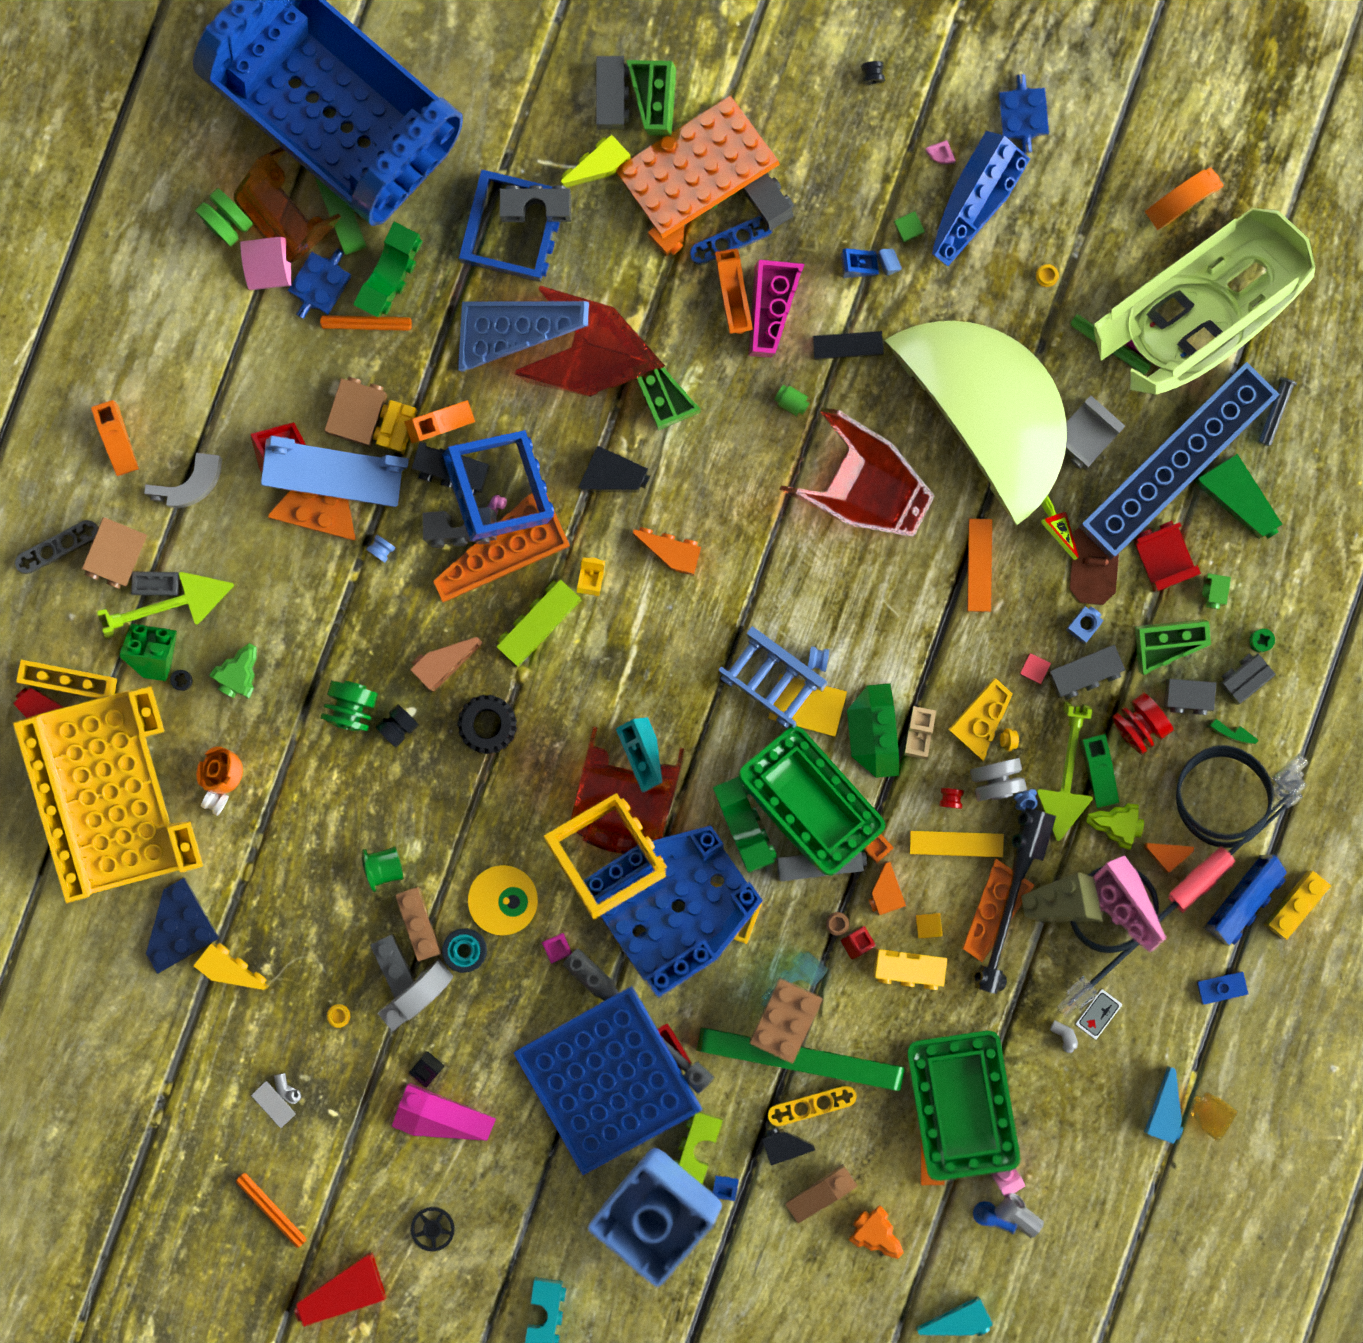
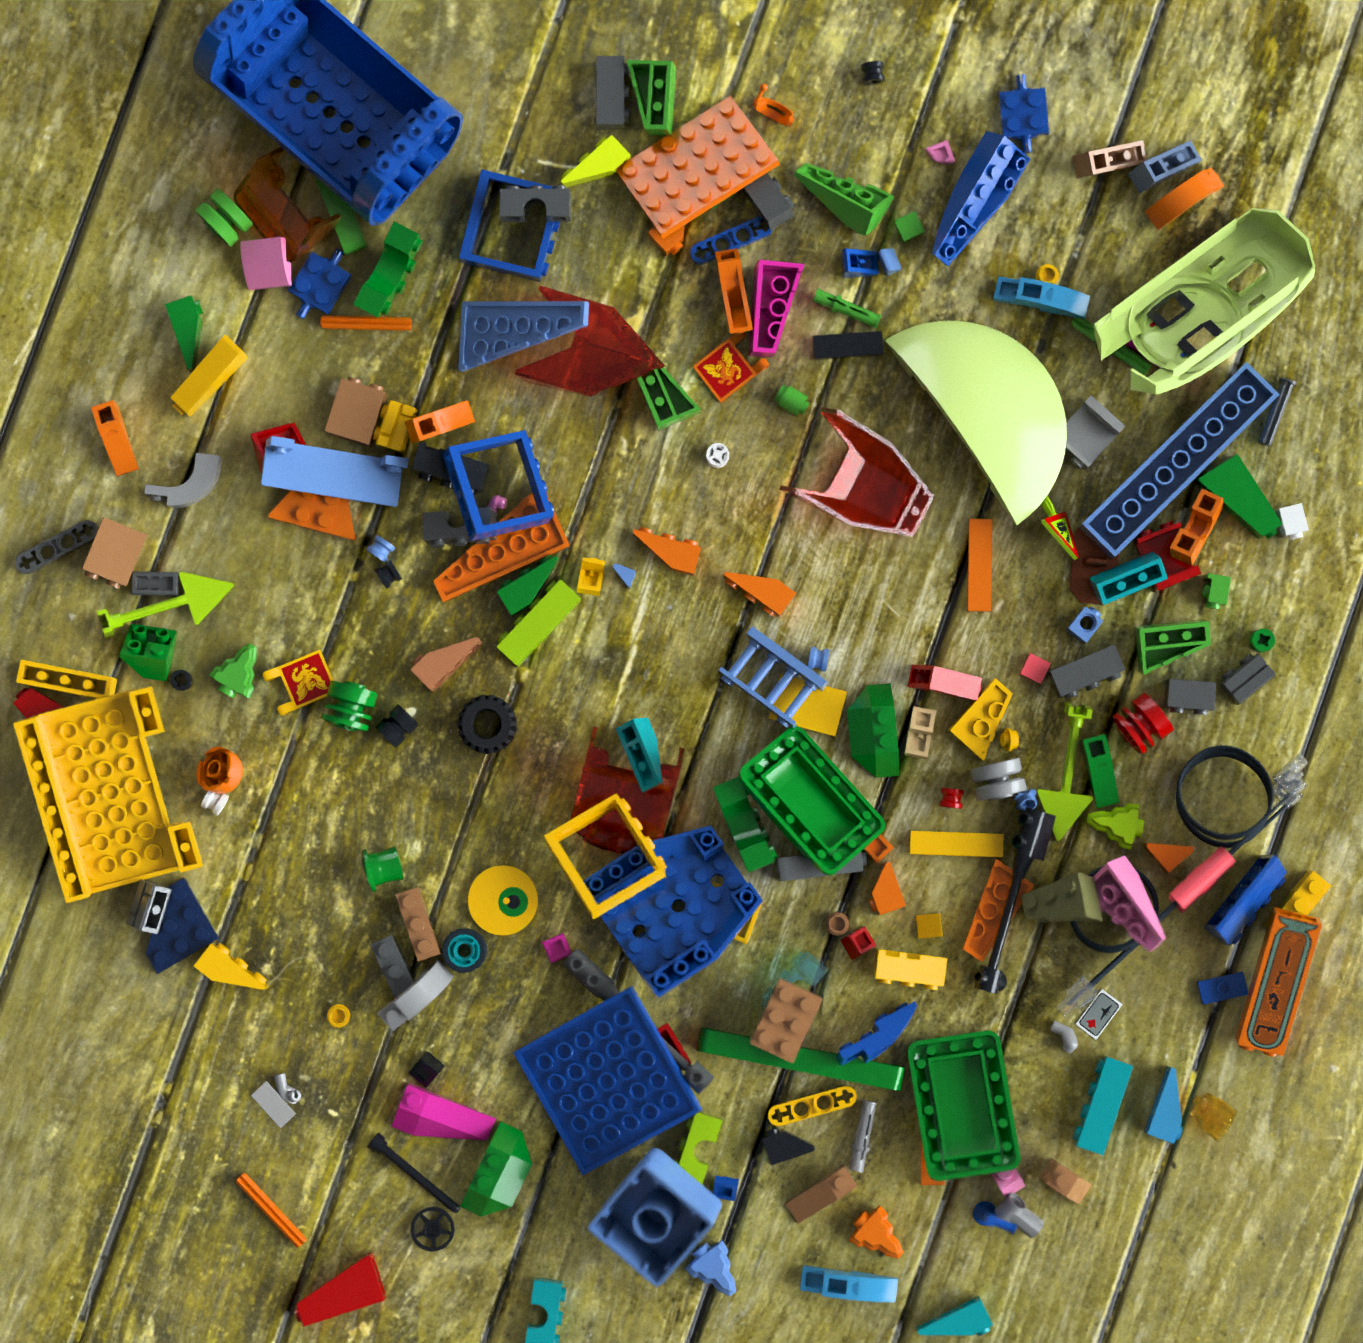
(149, 906): none -> dark grey brick
(187, 327): none -> green slope
(208, 376): none -> yellow slope
(305, 680): none -> flag
(380, 1145): none -> black piece
(388, 574): none -> black wheel
(499, 1173): none -> green wedge
(524, 590): none -> green slope
(613, 474): black slope -> none
(626, 574): none -> medium blue slope
(713, 1267): none -> medium blue rock
(718, 449): none -> white wheel
(726, 369): none -> flag
(760, 104): none -> orange helmet
(767, 591): none -> orange slope
(846, 308): none -> bright green pin
(849, 1285): none -> dark azure slope
(853, 204): none -> bright green wedge
(861, 1142): none -> light grey pin
(886, 1032): none -> blue slope
(945, 682): none -> slope
(1042, 295): none -> dark azure slope
(1065, 1181): none -> medium nougat slope
(1103, 1105): none -> teal brick
(1109, 159): none -> medium nougat slope
(1128, 578): none -> teal brick
(1164, 166): none -> sand blue slope
(1201, 522): none -> orange arch
(1238, 735): green slope -> none
(1278, 982): none -> brick
(1293, 521): none -> white brick

